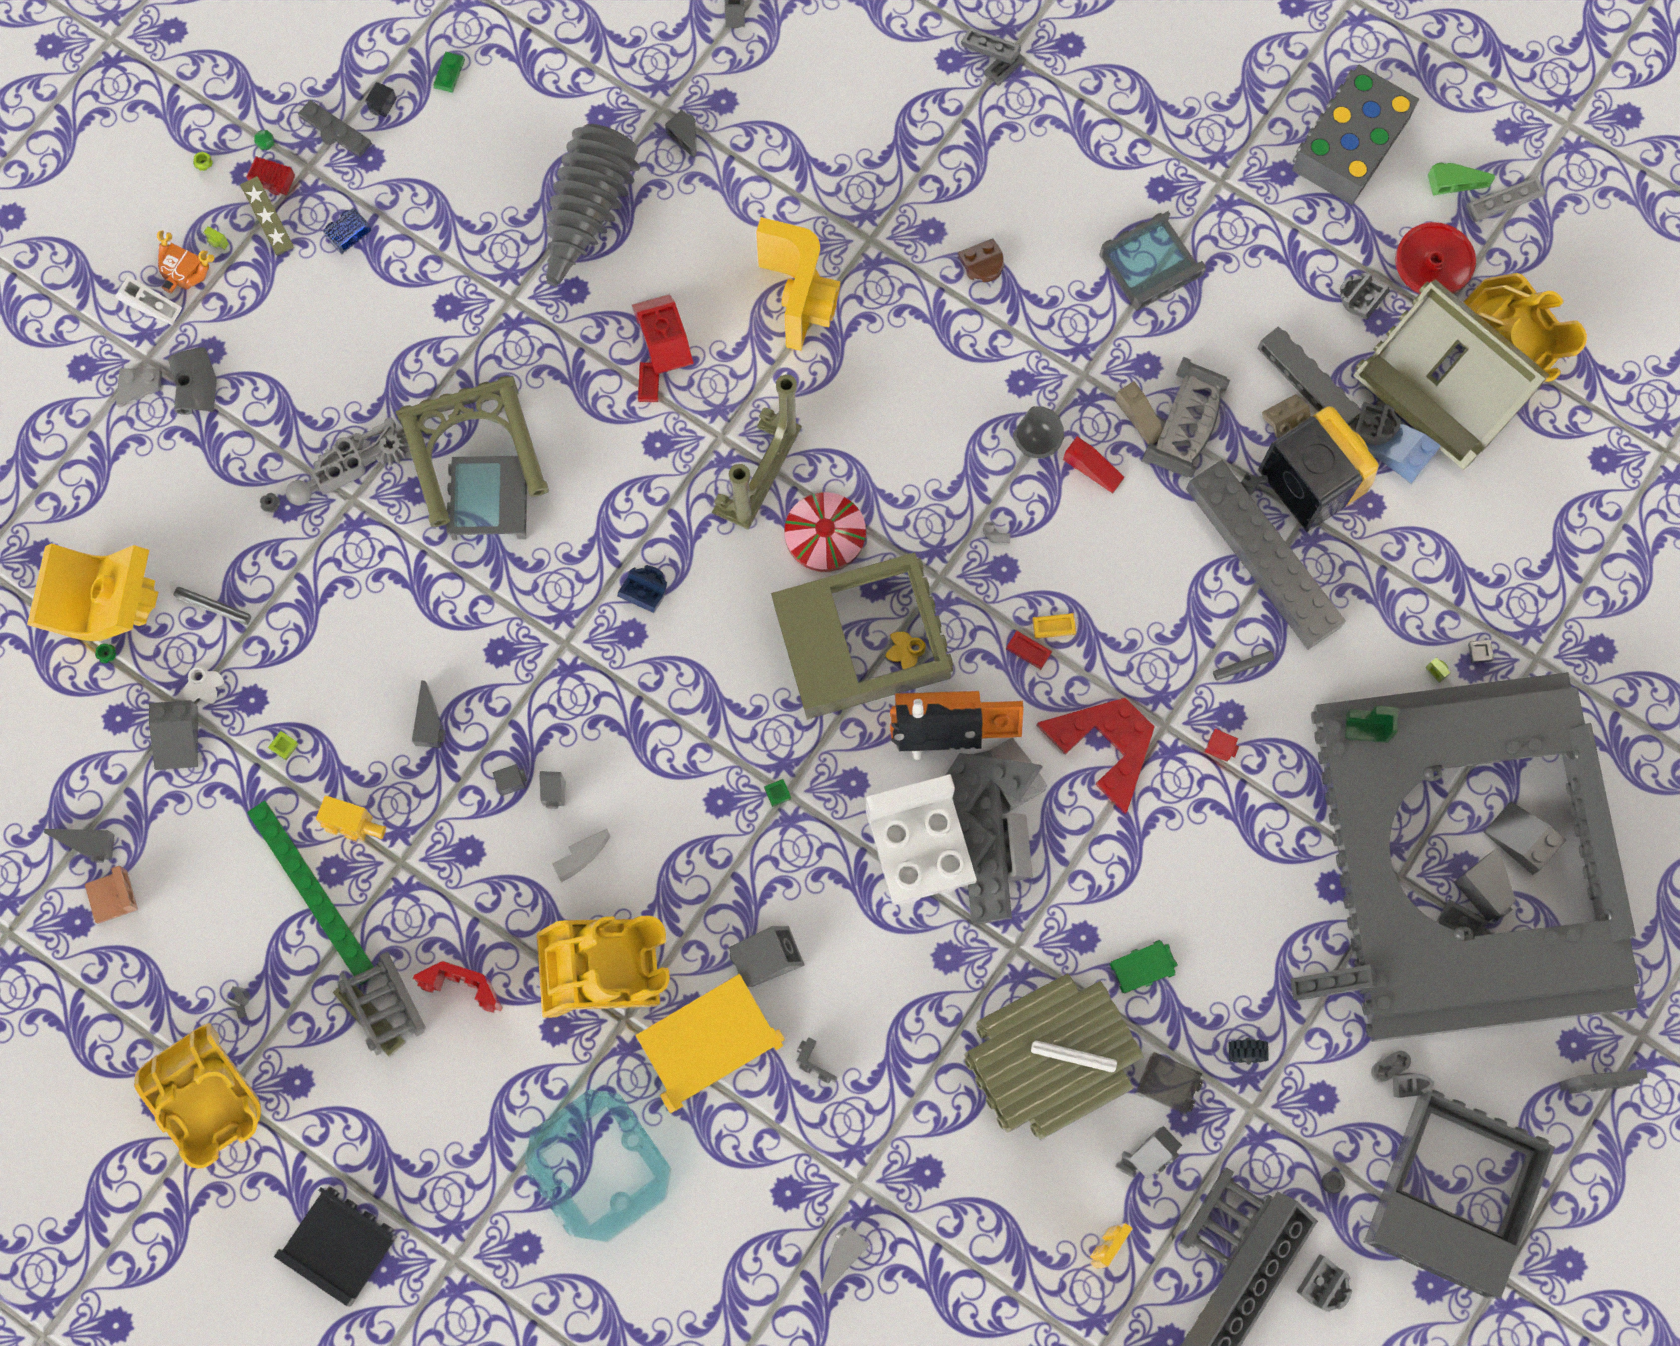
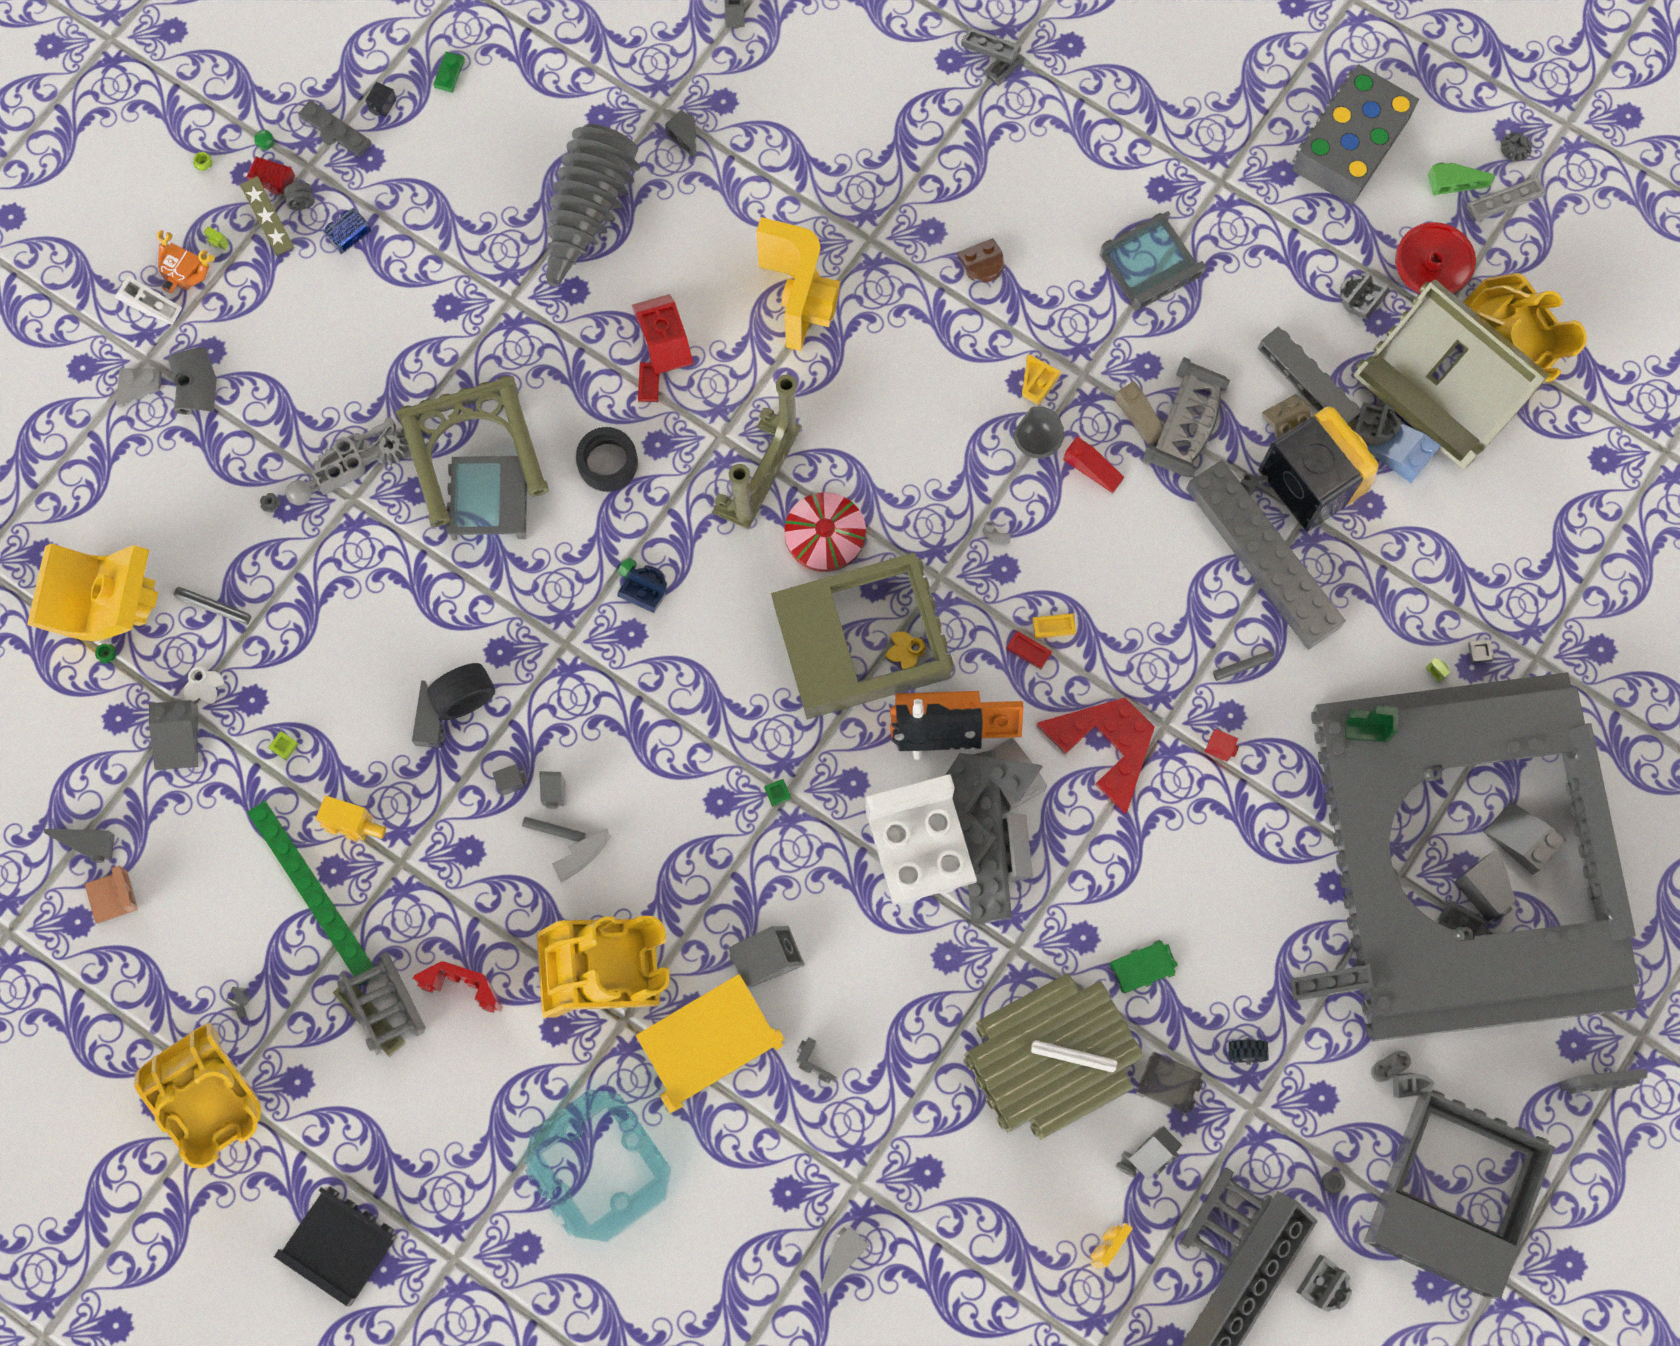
(299, 196): none -> dark grey wheel
(461, 691): none -> black tyre
(553, 829): none -> dark grey piece
(599, 437): none -> black tyre
(626, 566): none -> green tile
(1038, 379): none -> yellow wing
(1508, 147): none -> dark grey gear

